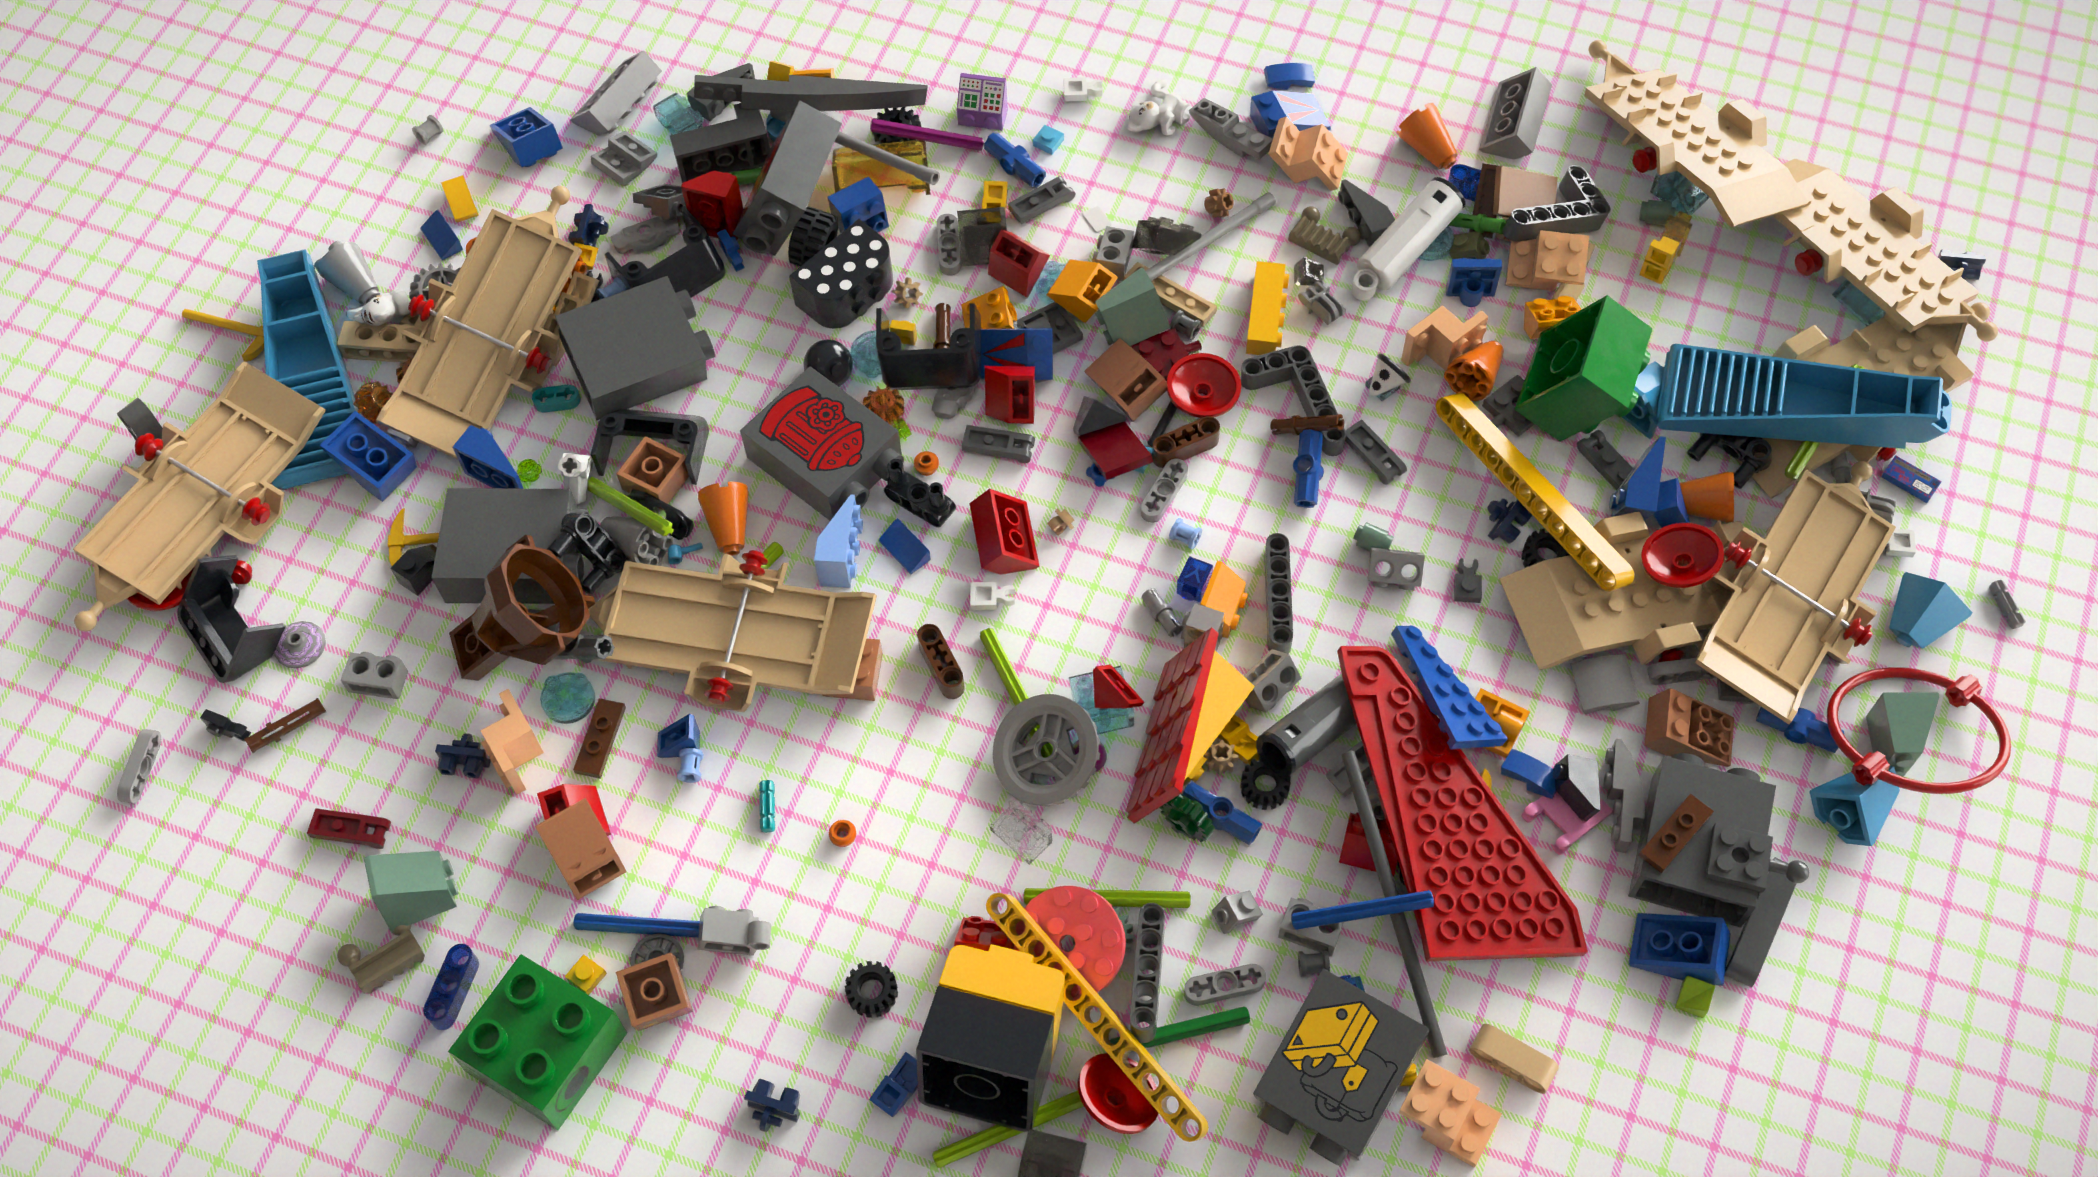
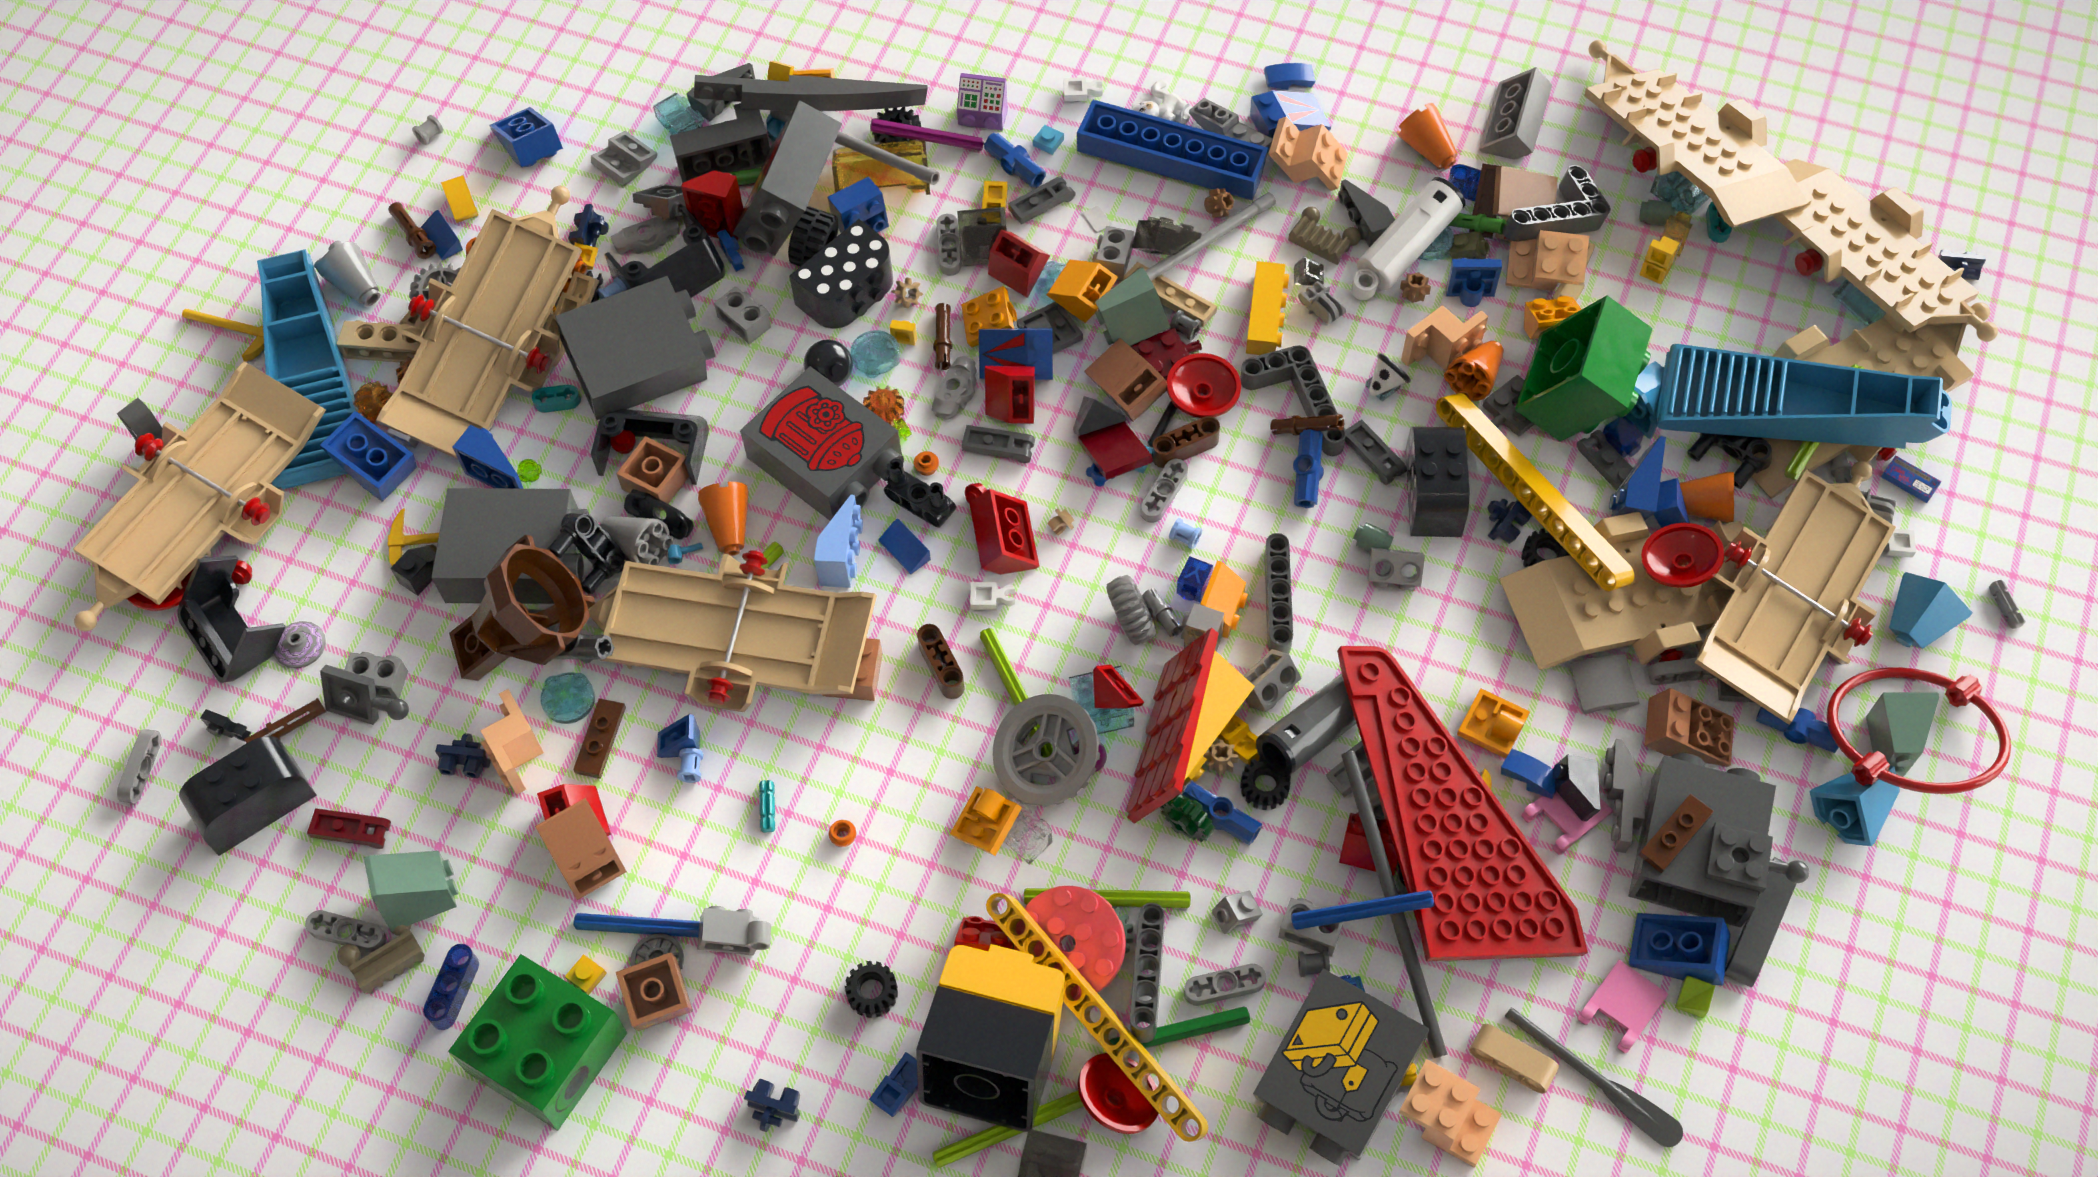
(245, 792): none -> black brick
(337, 922): none -> light grey beam
(356, 697): none -> dark grey plate
(381, 308): white animal -> none
(415, 235): none -> reddish brown pin
(576, 471): white piece -> none
(617, 94): light grey slope -> none
(624, 442): none -> red plate
(629, 506): lime axle -> none
(743, 314): none -> light grey brick
(930, 368): black windscreen -> none
(973, 490): none -> red plate
(986, 820): none -> light orange plate
(1131, 609): none -> light grey gear
(1172, 149): none -> blue slope
(1415, 287): none -> medium nougat gear
(1437, 481): none -> black brick
(1446, 696): blue wing -> none
(1467, 584): dark grey plate -> none
(1623, 436): none -> clear blue brick
(1626, 1000): none -> bright pink flag
(1639, 1110): none -> dark grey piece
(1713, 221): none -> teal beam

